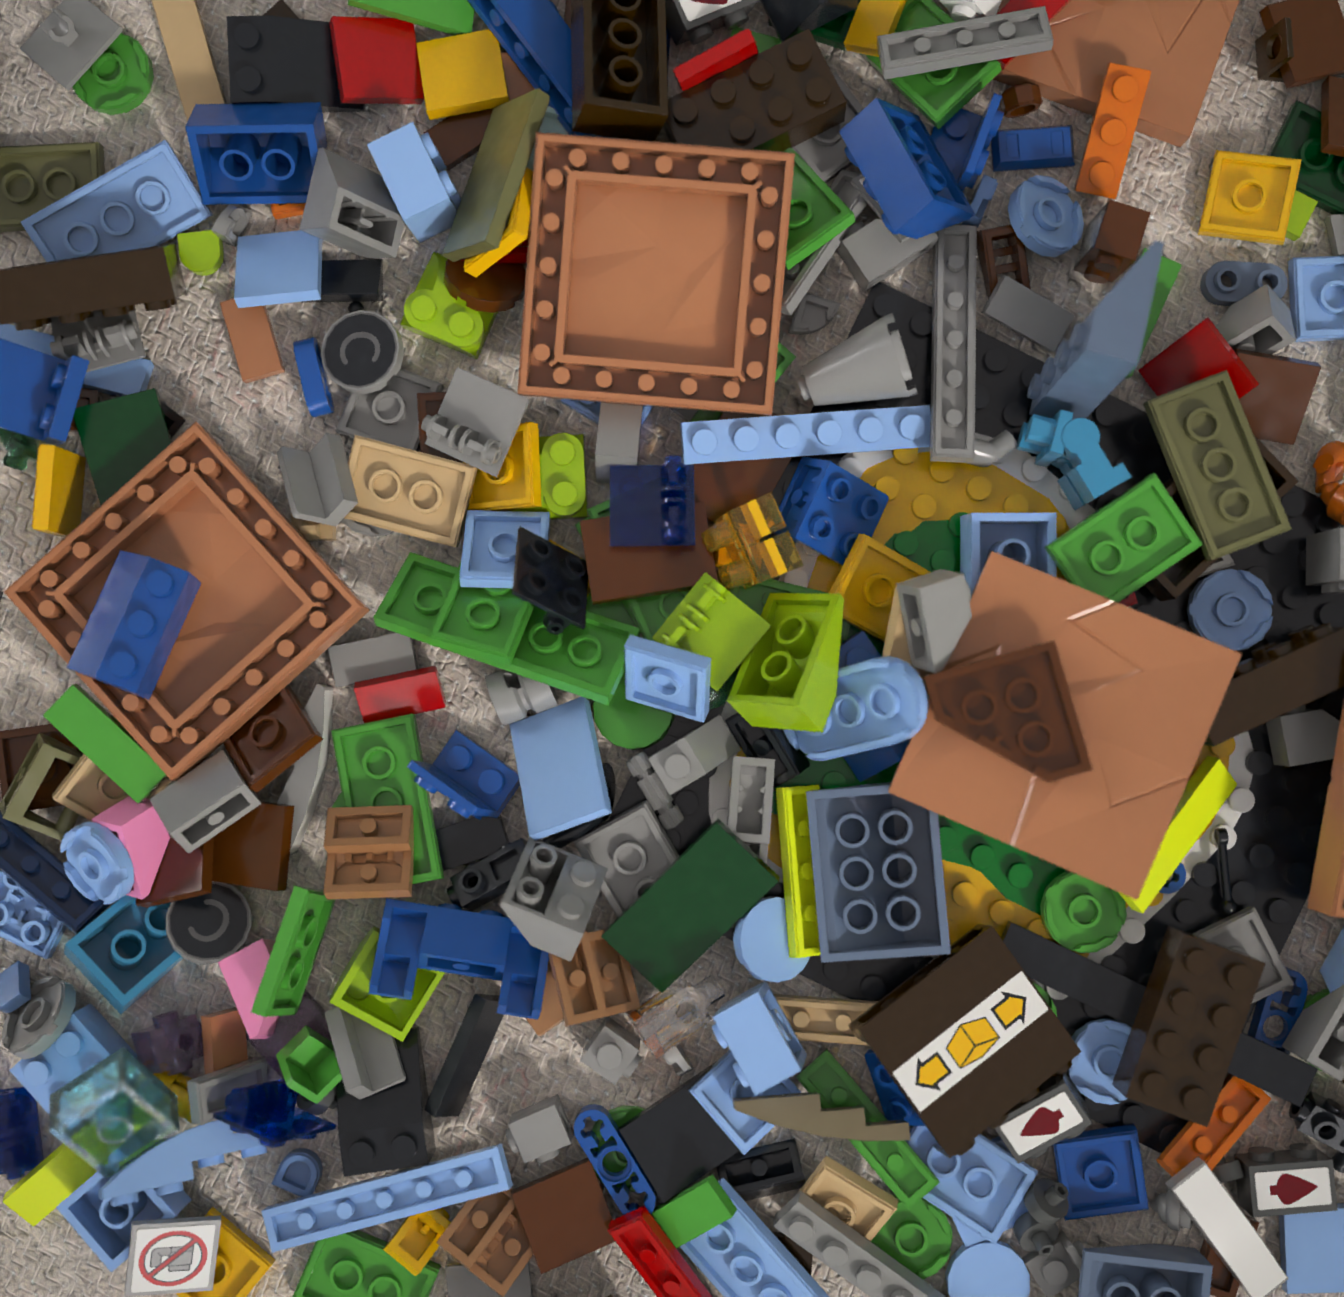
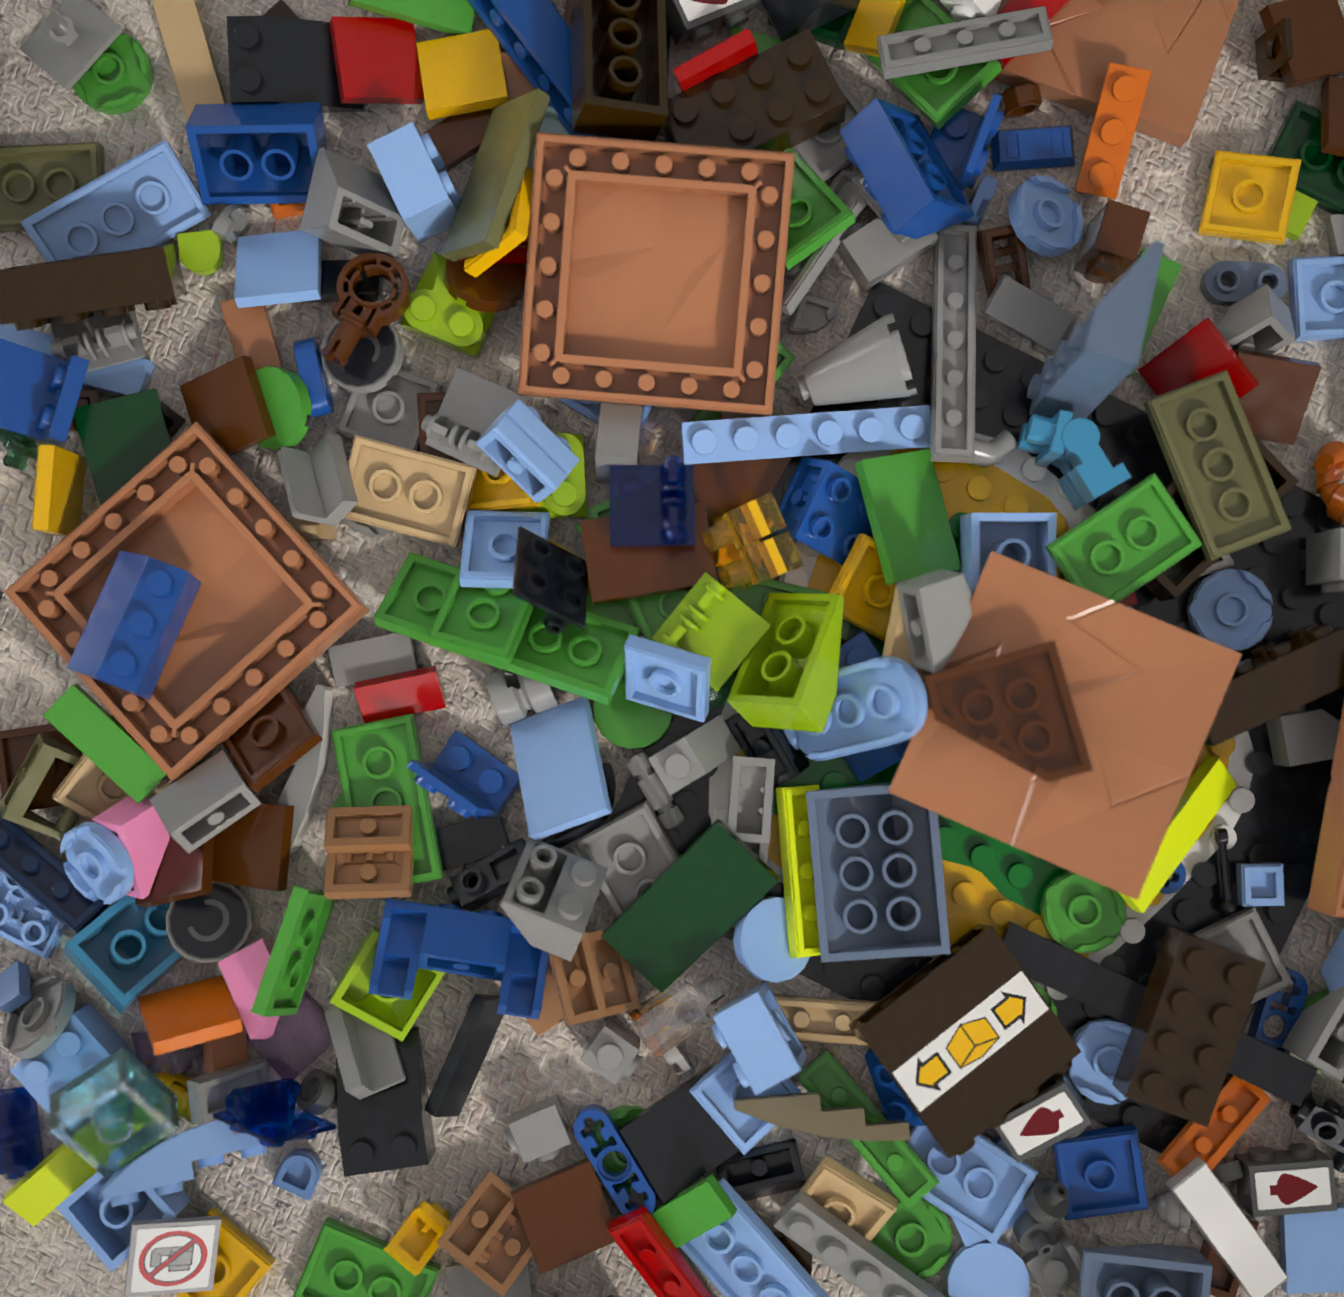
(189, 1015): none -> orange tile
(230, 405): none -> reddish brown tile
(287, 405): none -> bright green tile
(309, 1064): bright green panel -> none
(373, 314): none -> reddish brown pin
(387, 1198): light blue plate -> none
(528, 450): none -> light blue brick
(907, 515): none -> bright green tile
(1260, 884): none -> light blue tile

